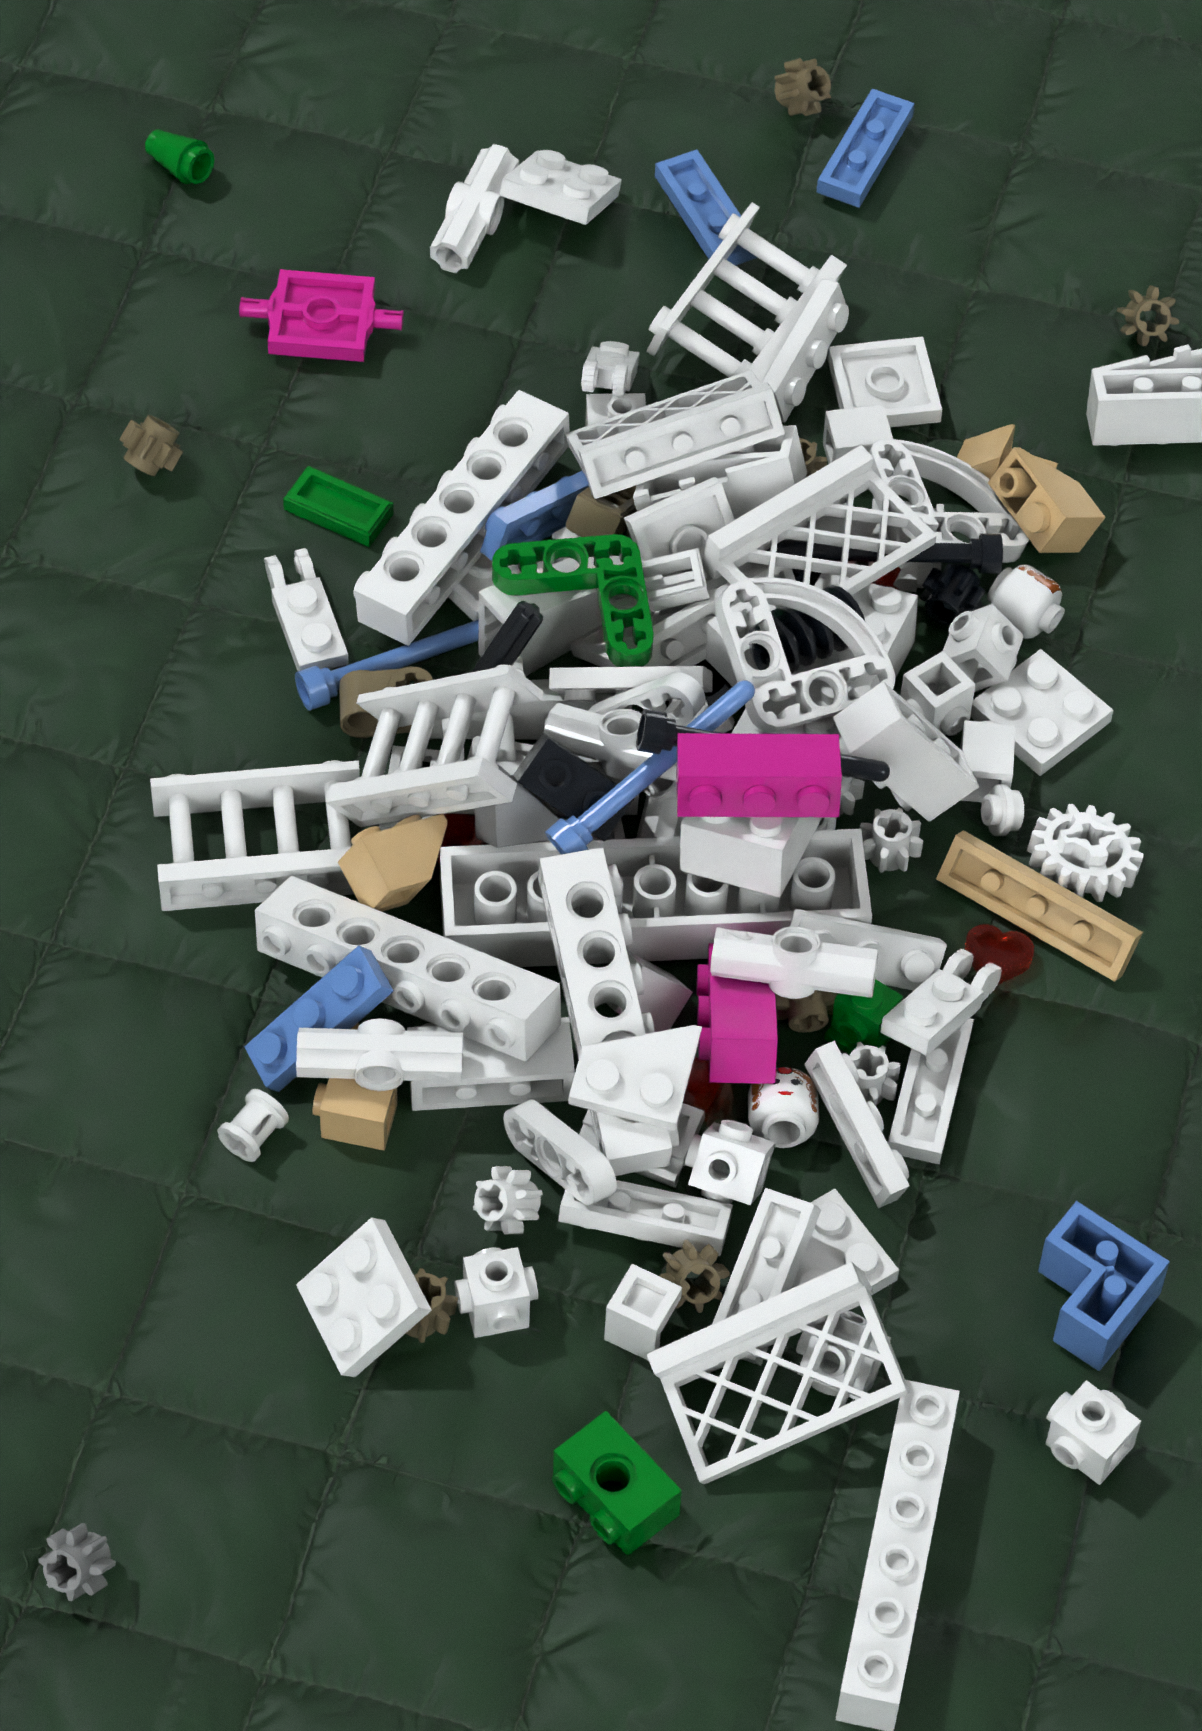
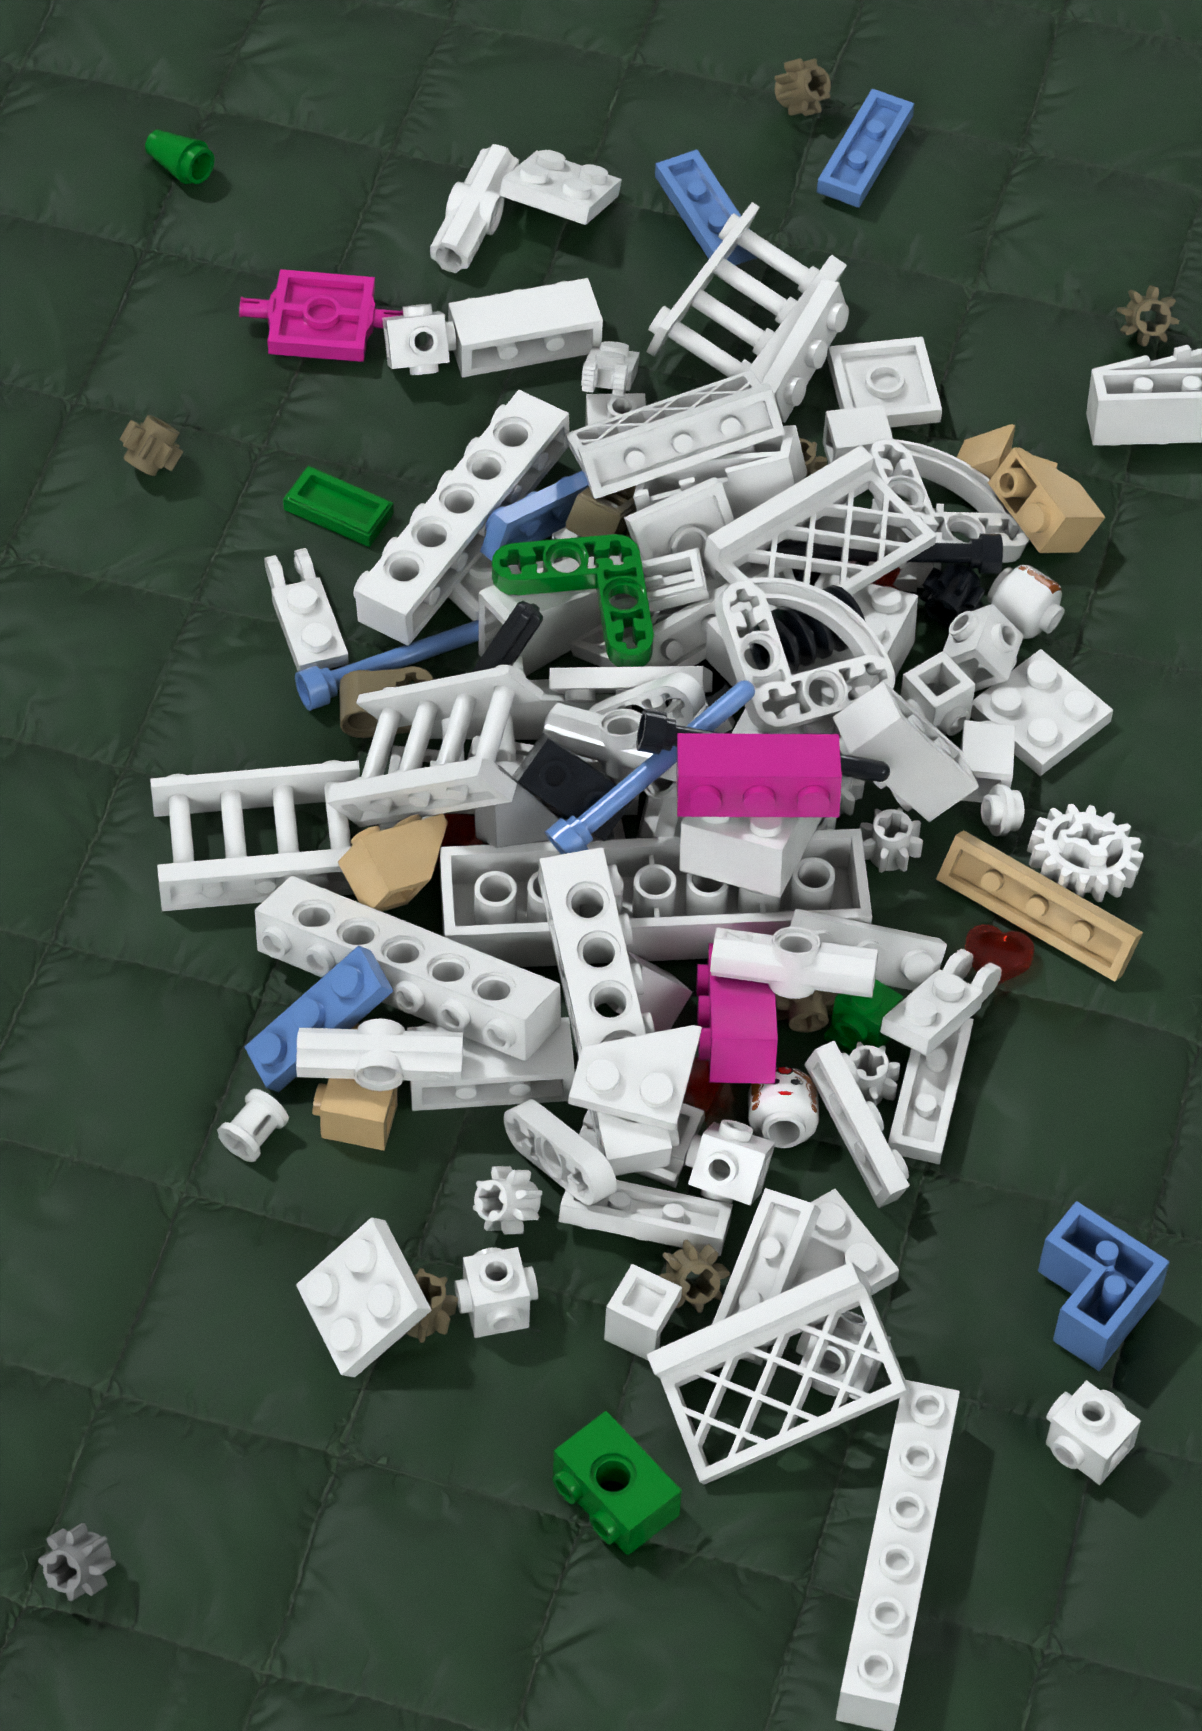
(401, 334): none -> white brick
(525, 327): none -> white brick

